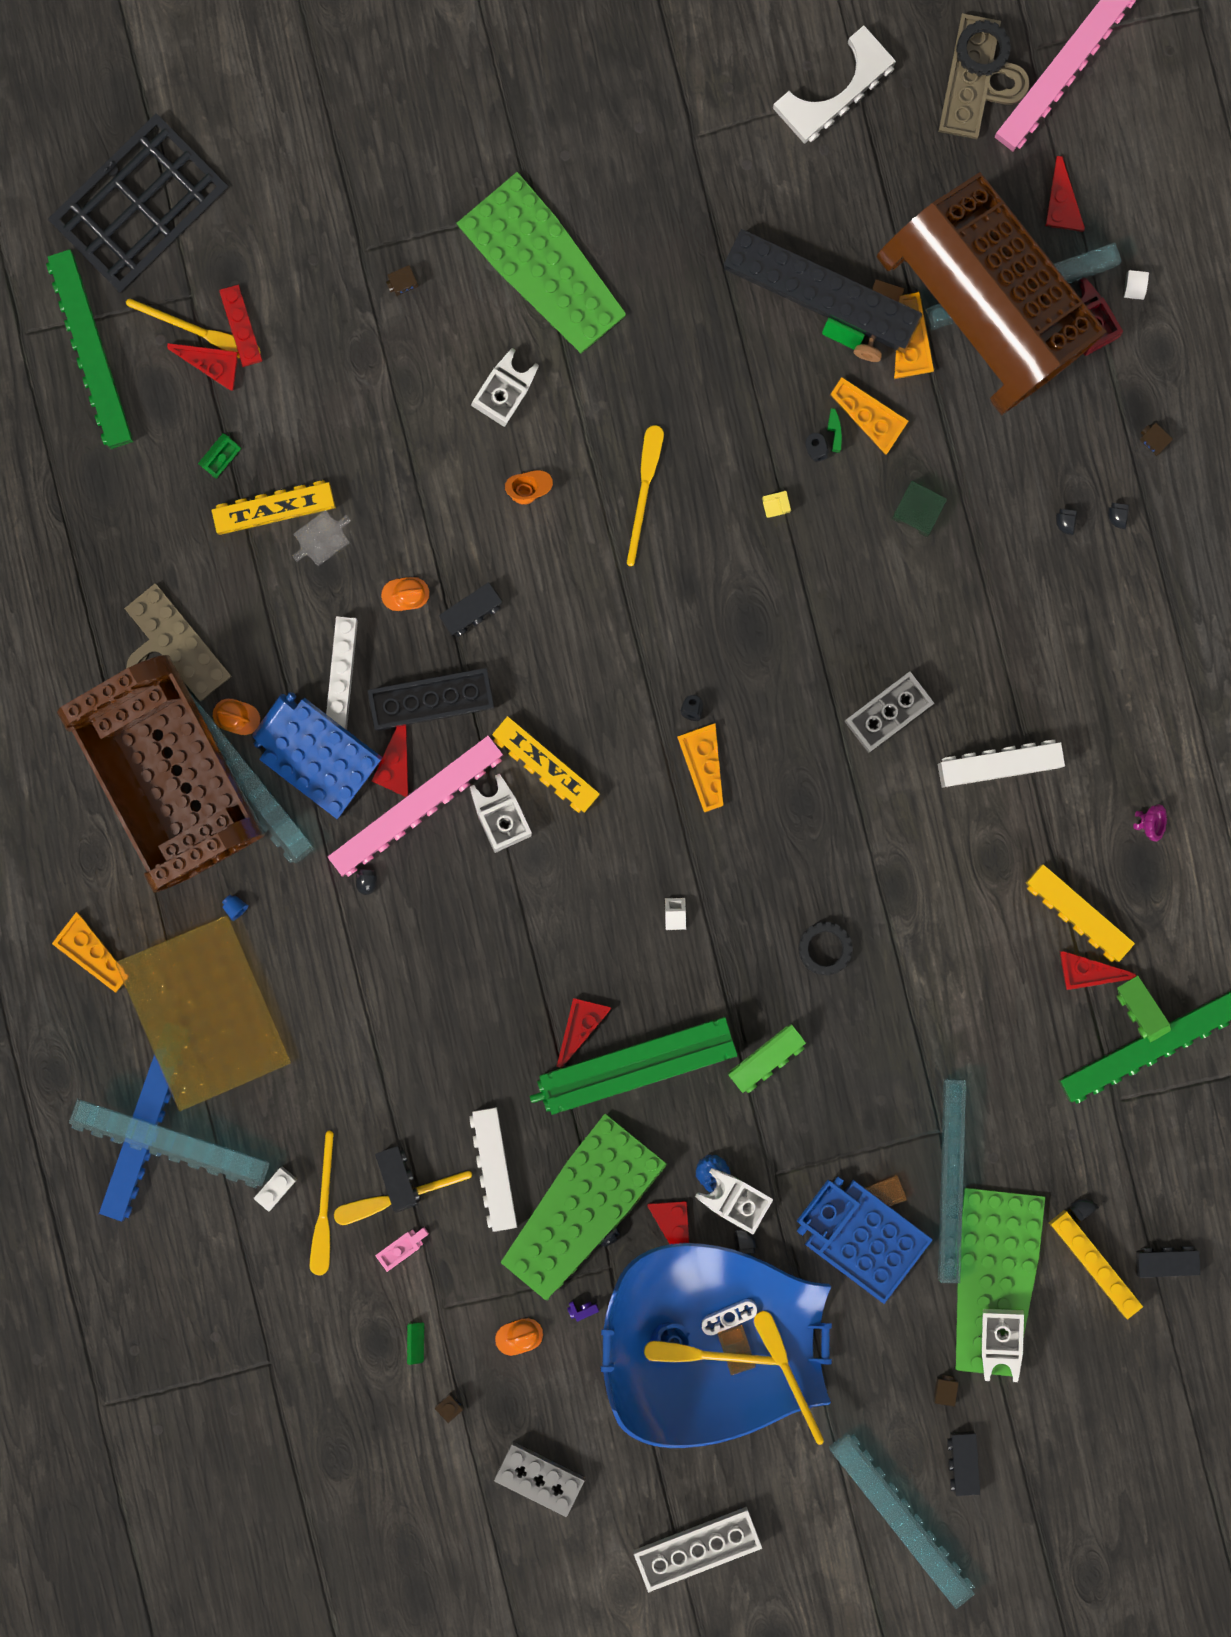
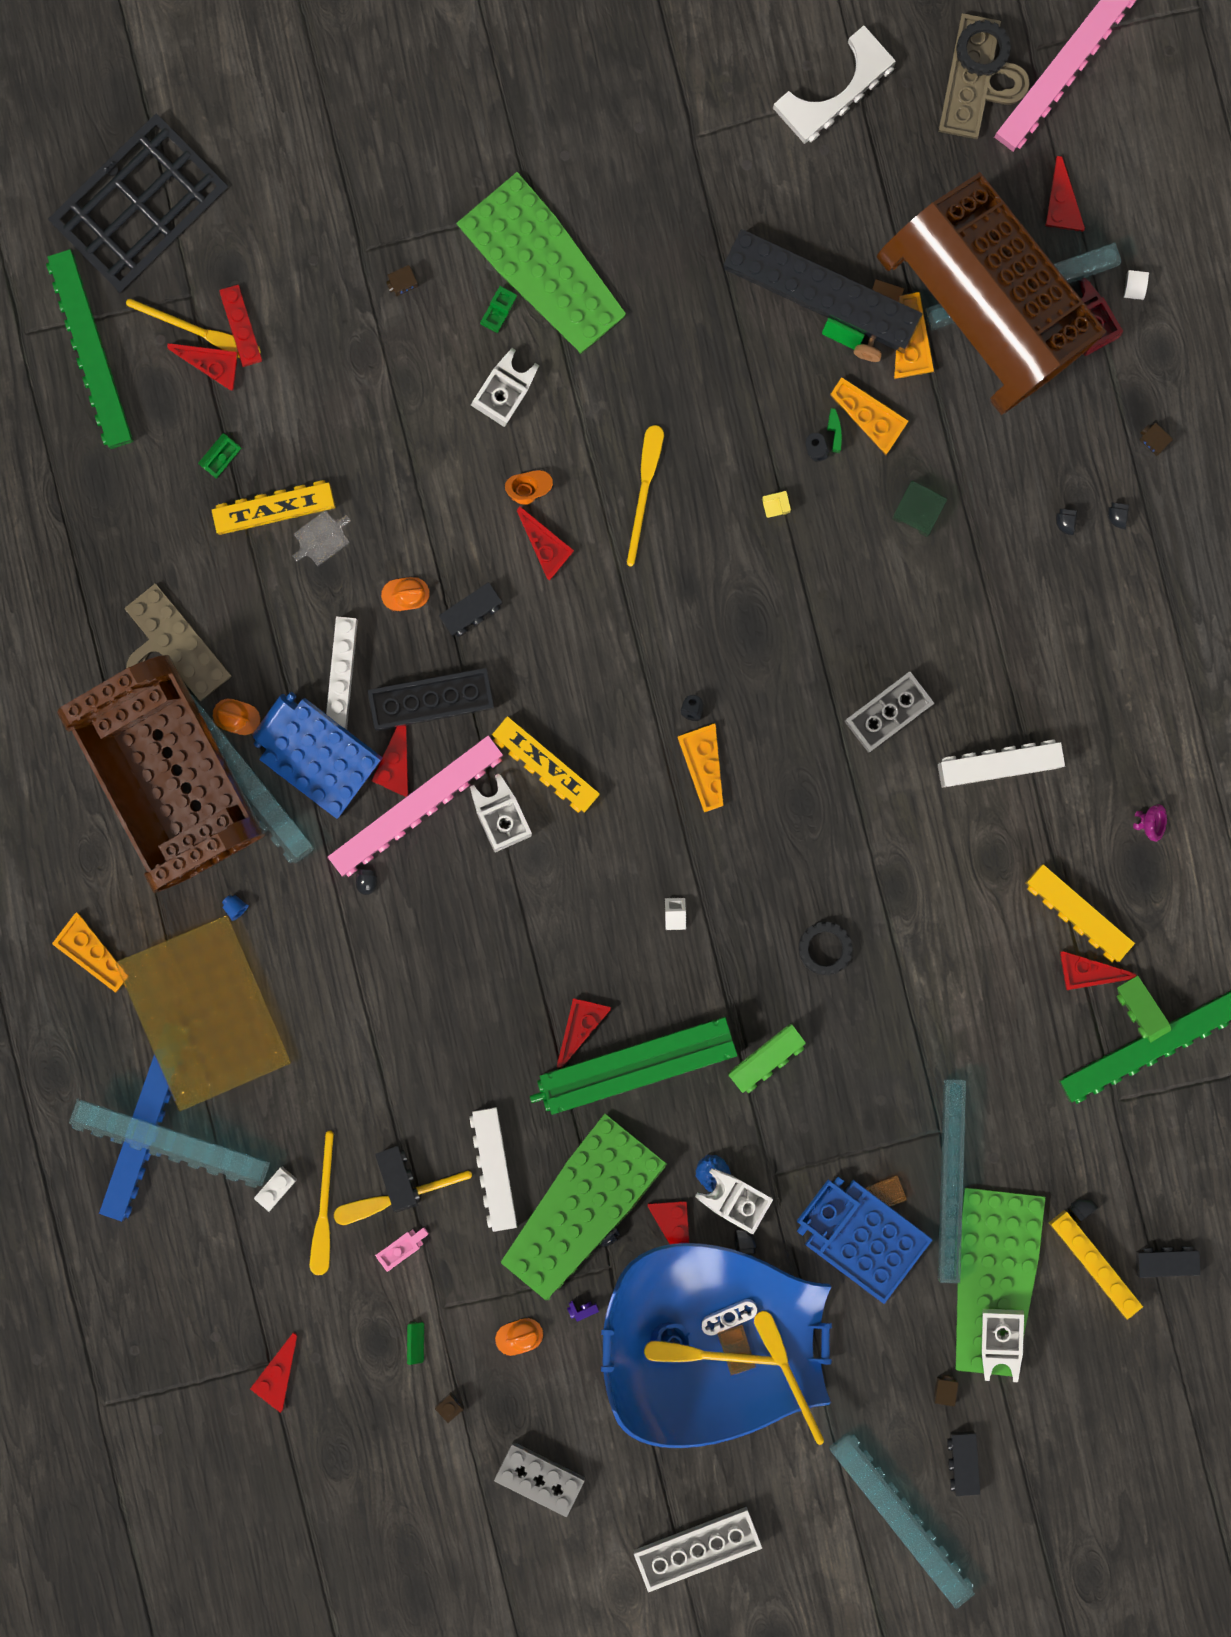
(274, 1379): none -> red wing
(498, 309): none -> green slope
(549, 548): none -> red wing

